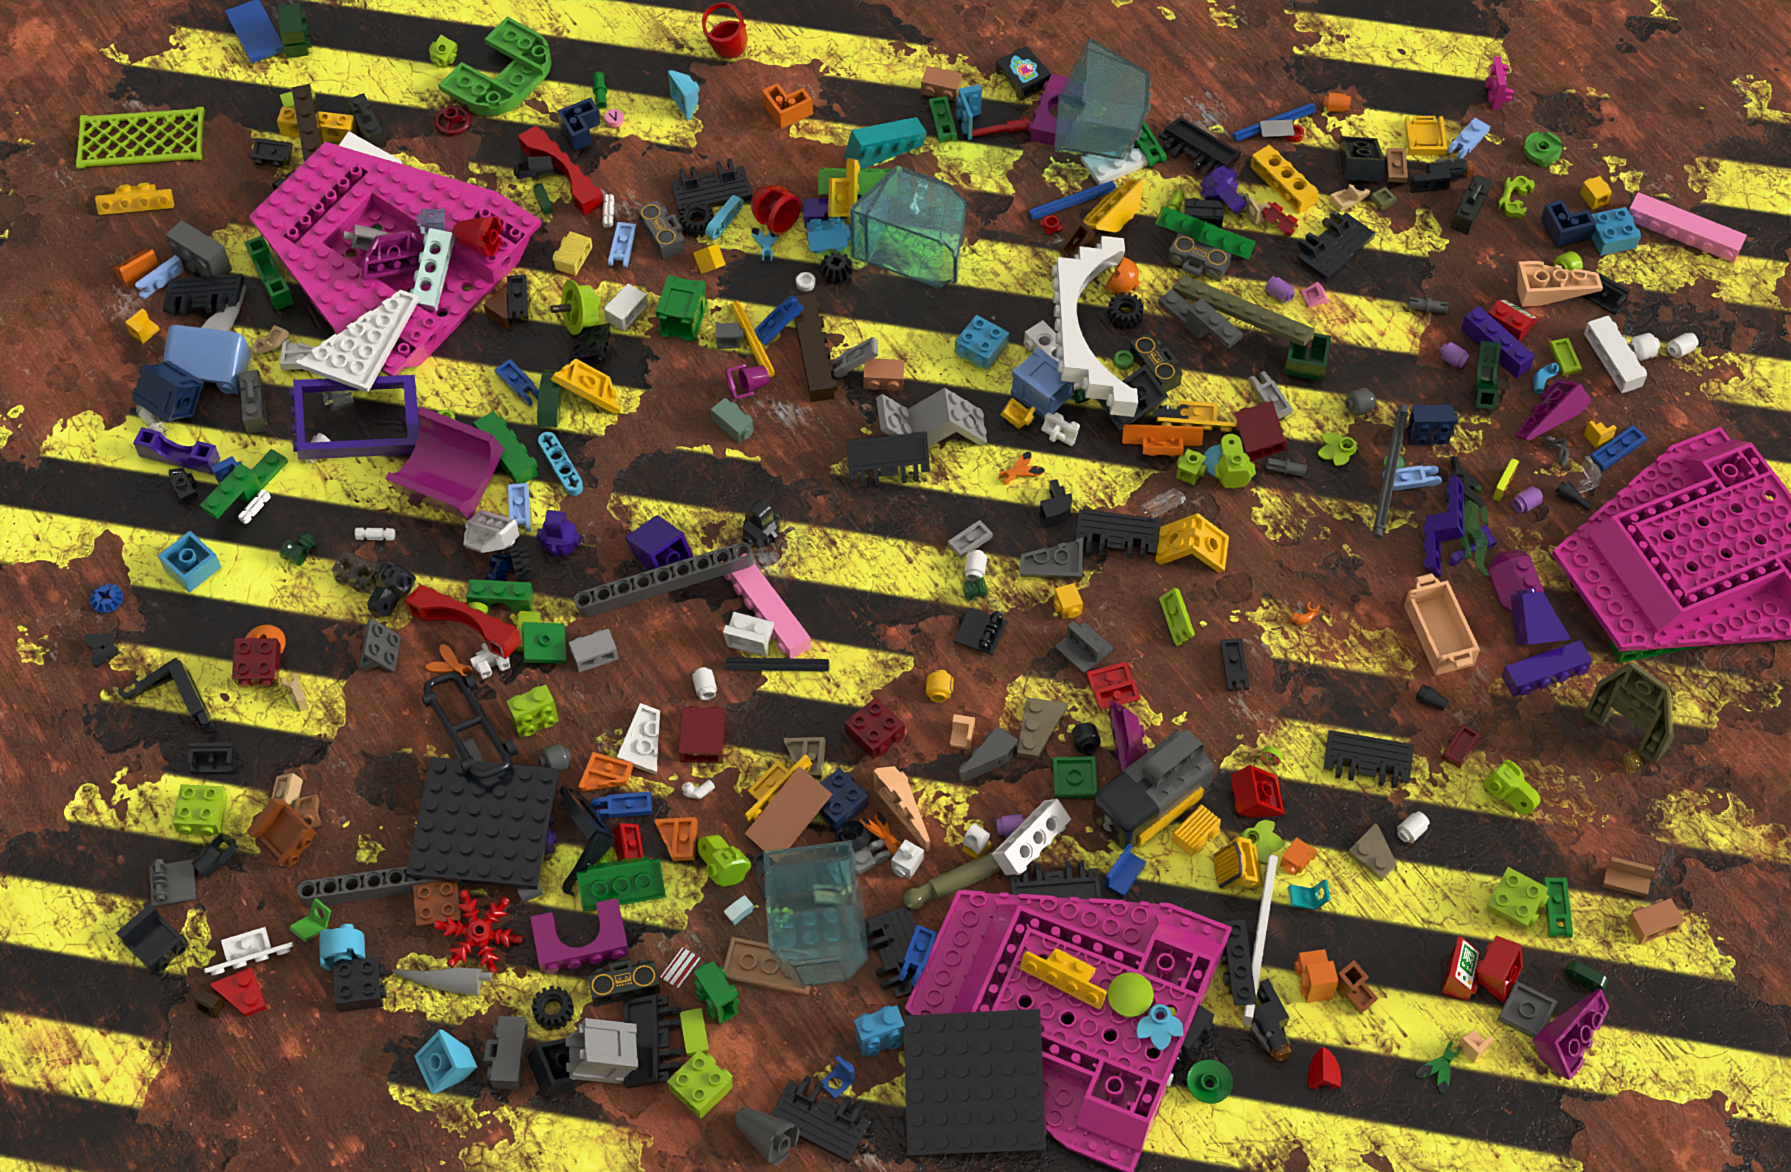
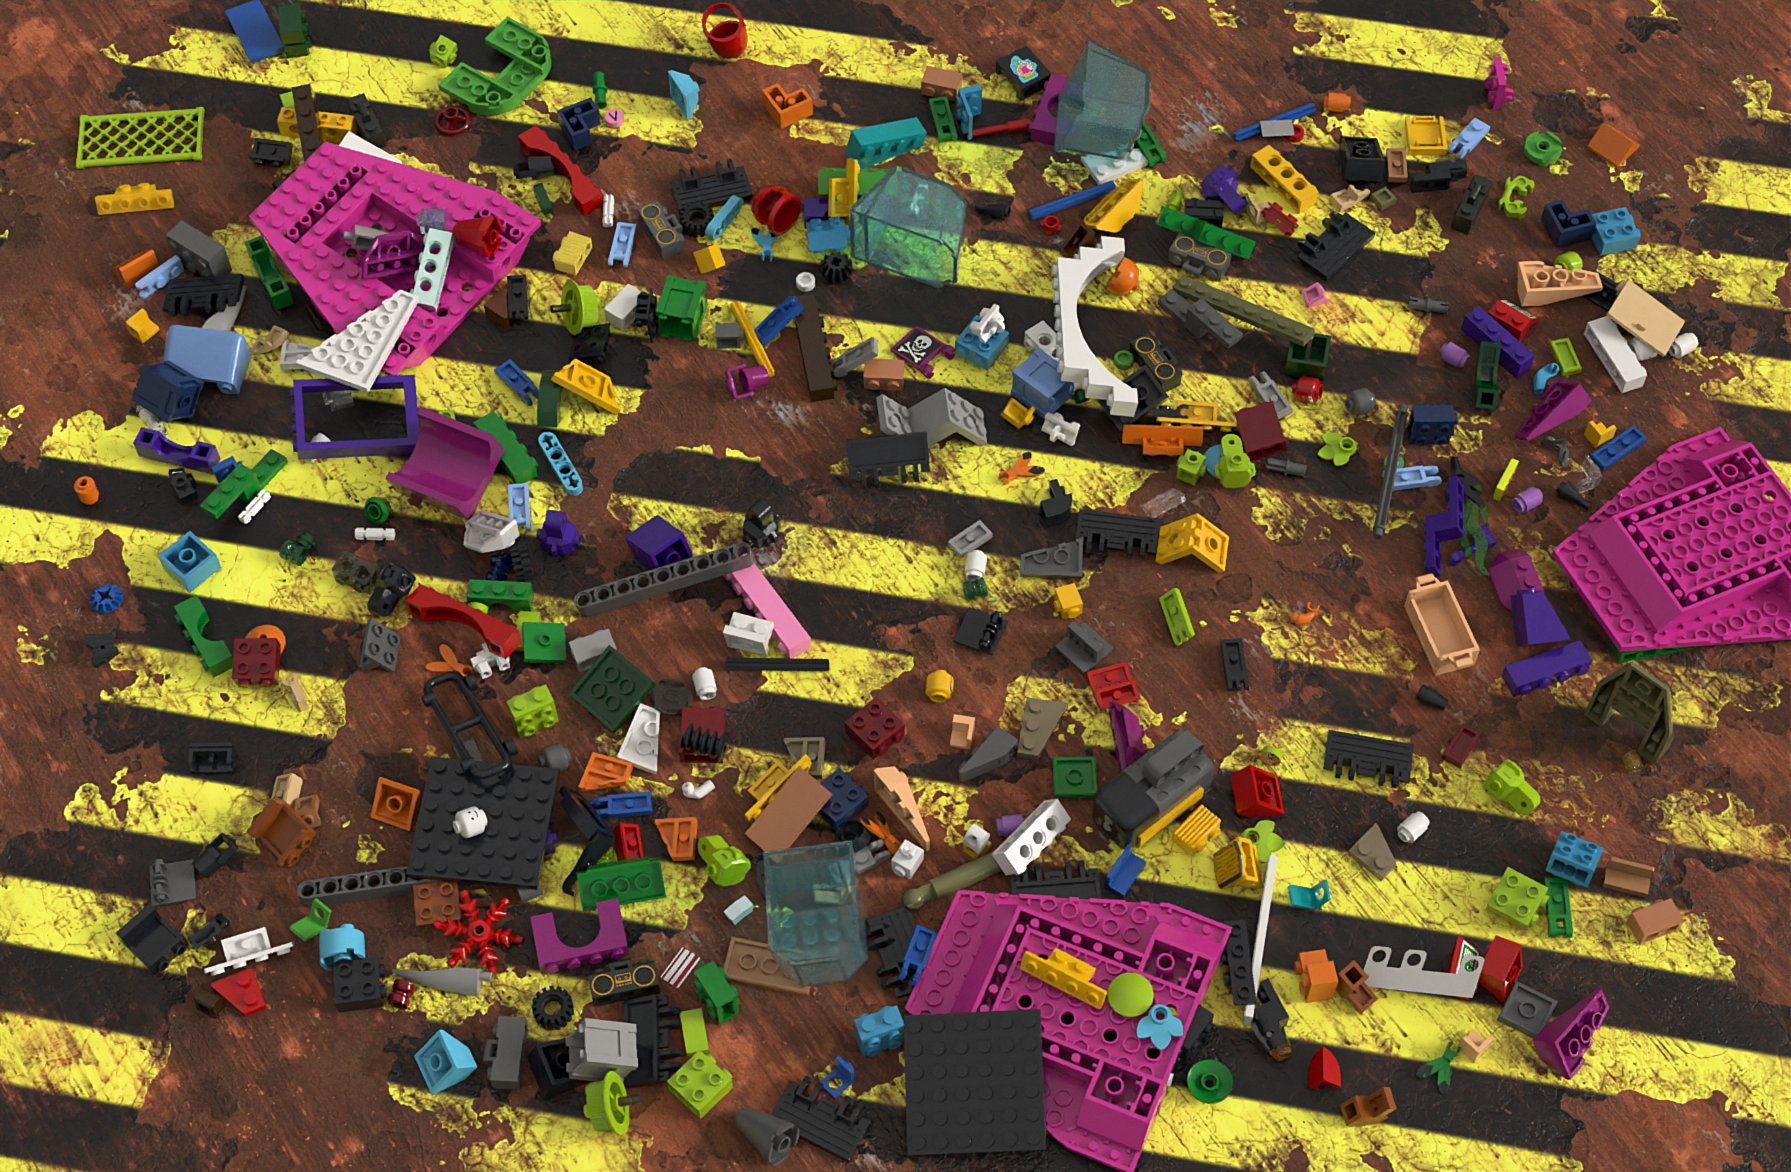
(86, 490): none -> orange brick
(186, 685): black hinge -> none
(200, 809): lime brick -> none
(208, 932): none -> black piece
(214, 653): none -> green arch
(253, 401): dark grey piece -> none
(377, 509): none -> green cone
(396, 804): none -> orange slope
(401, 992): none -> dark red wheel
(470, 822): none -> white head
(609, 1104): none -> lime piece
(612, 688): none -> dark green plate
(645, 312): none -> black hinge
(670, 697): none -> clear smoke tile
(704, 742): none -> black piece
(732, 420): sand green brick -> none
(920, 348): none -> flag
(990, 323): none -> white hips
(999, 210): none -> black cone
(1085, 738): black head -> none
(1128, 302): black tyre -> none
(1196, 142): black hinge -> none
(1280, 289): medium lavender brick -> none
(1297, 857): orange window -> none
(1307, 389): none -> red head
(1369, 1109): none -> dark orange brick
(1416, 980): none -> white piece
(1574, 859): none -> dark azure brick
(1586, 976): dark green beam -> none
(1596, 192): yellow brick -> none
(1612, 145): none -> orange slope
(1645, 317): none -> tan door
(1686, 227): bright pink brick -> none

